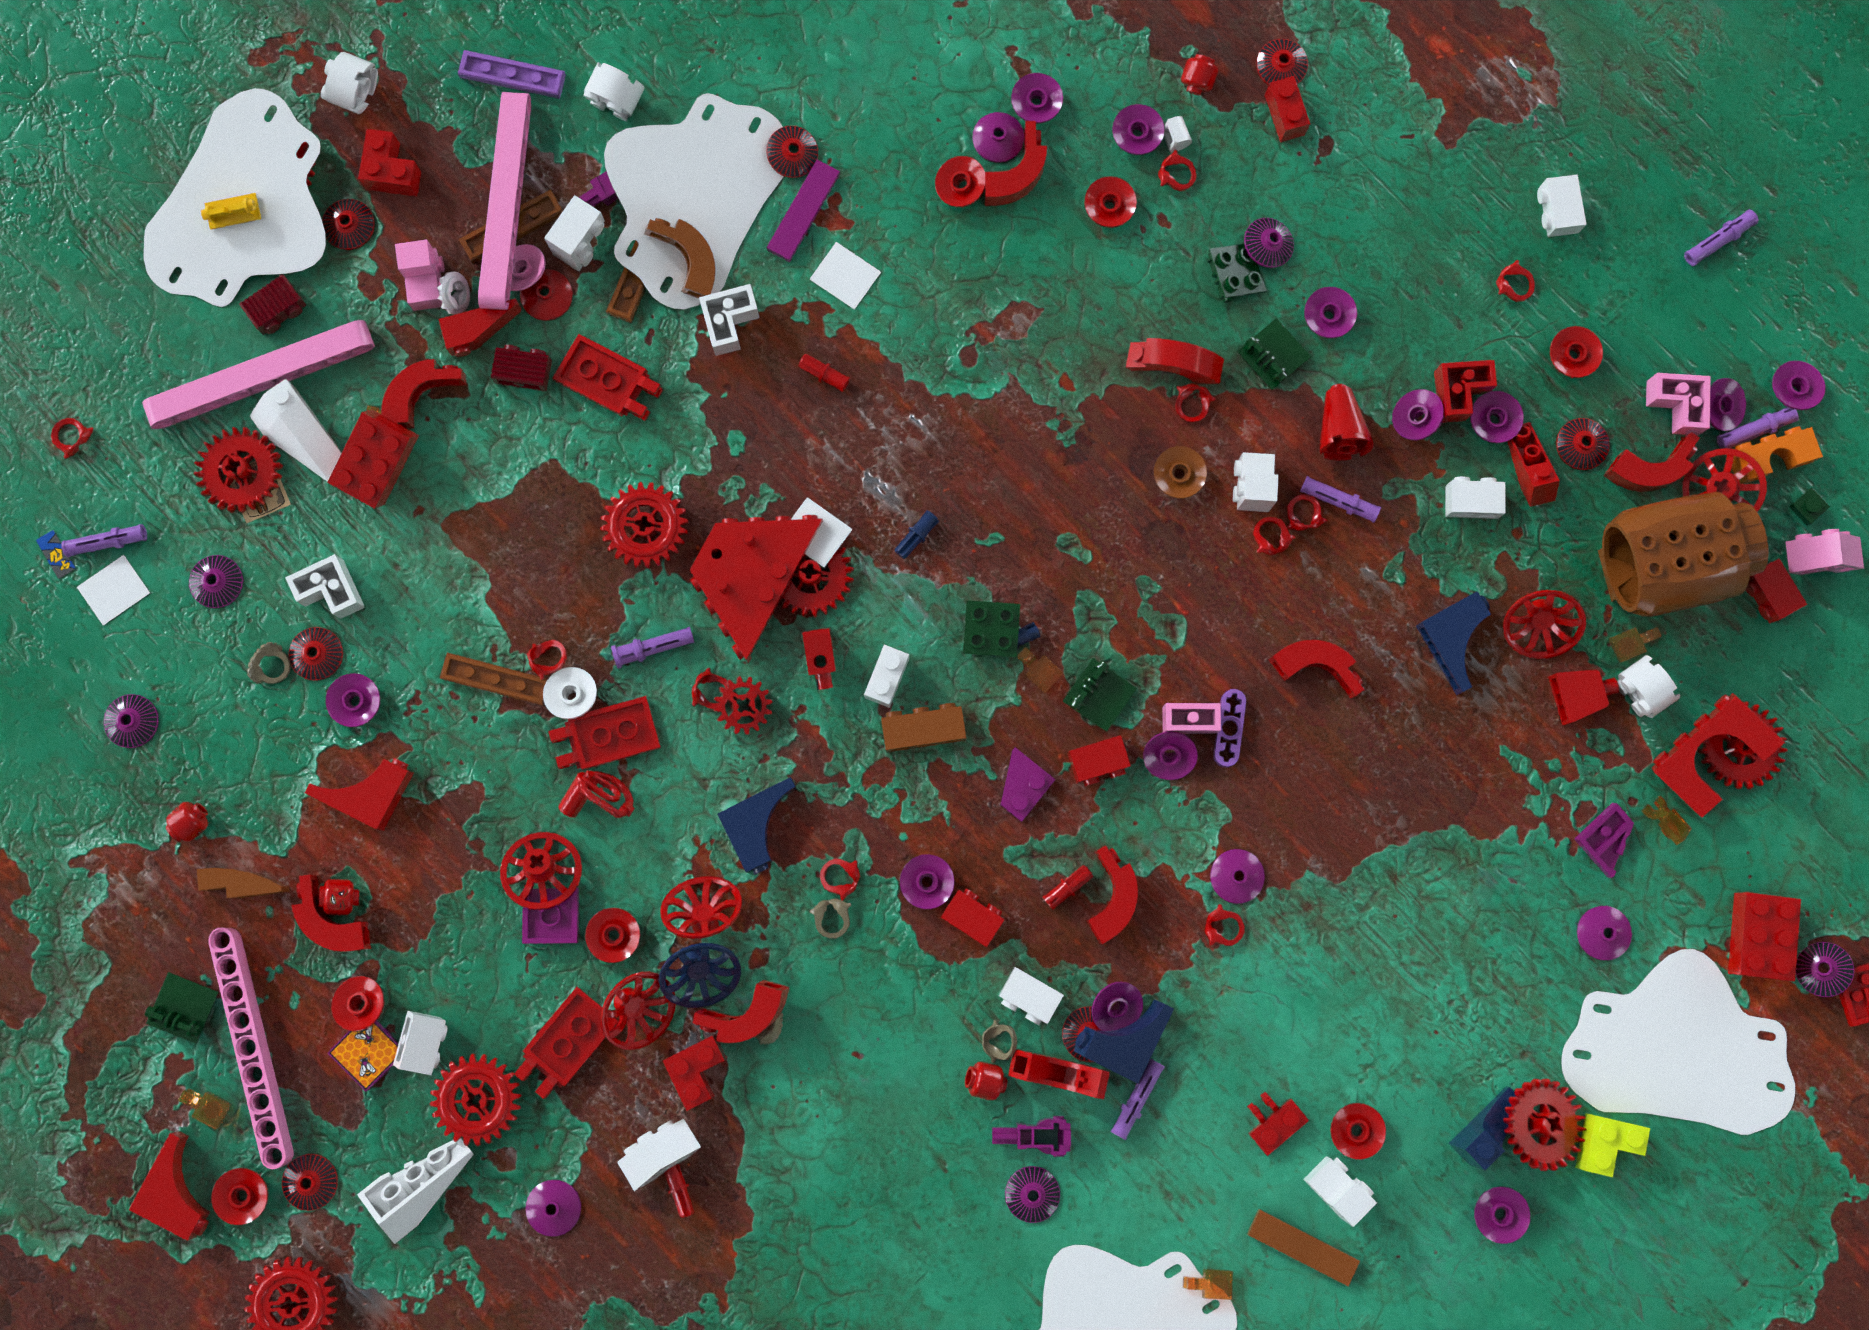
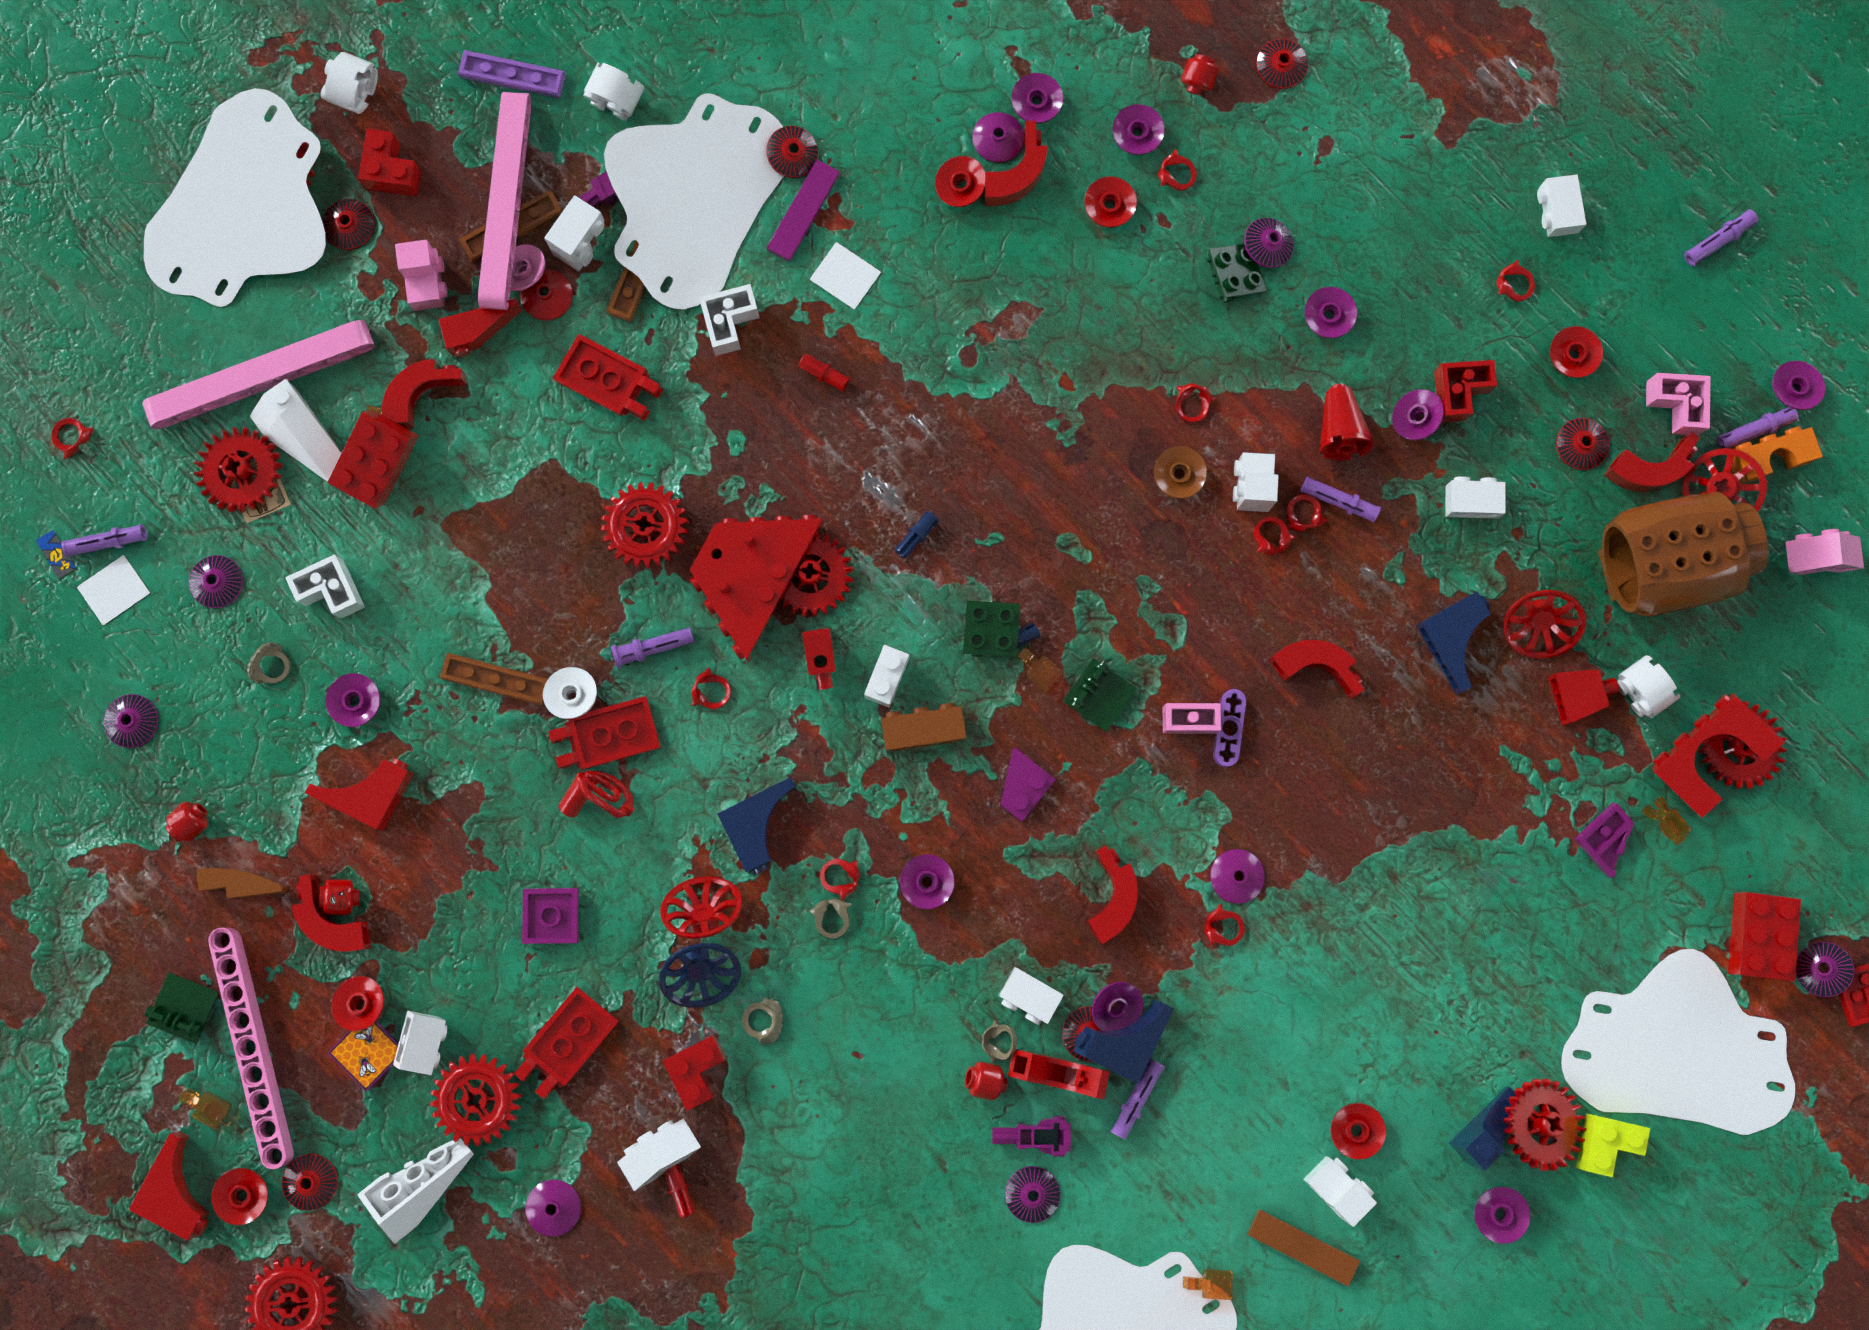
(231, 211): yellow hinge -> none
(273, 305): dark red brick -> none
(328, 654): dish -> none
(460, 300): white gear -> none
(521, 368): dark red brick -> none
(540, 649): red piece -> none
(540, 868): red wheel -> none
(598, 934): red dish -> none
(632, 1006): red wheel -> none
(695, 250): dark orange arch -> none
(735, 715): red gear -> none
(765, 1008): red arch -> none
(829, 535): white sticker -> none
(972, 917): red brick -> none
(1068, 887): red axle -> none
(1099, 760): red brick -> none
(1170, 765): magenta dish -> none
(1176, 134): white brick -> none
(1176, 357): red arch -> none
(1274, 354): dark green hinge -> none
(1278, 1125): red hinge -> none
(1287, 109): red brick -> none
(1507, 411): magenta dish -> none
(1533, 467): red slope -> none
(1591, 933): magenta dish -> none
(1631, 643): clear orange plate -> none
(1726, 404): magenta dish -> none
(1775, 592): red brick -> none
(1809, 506): dark green plate -> none

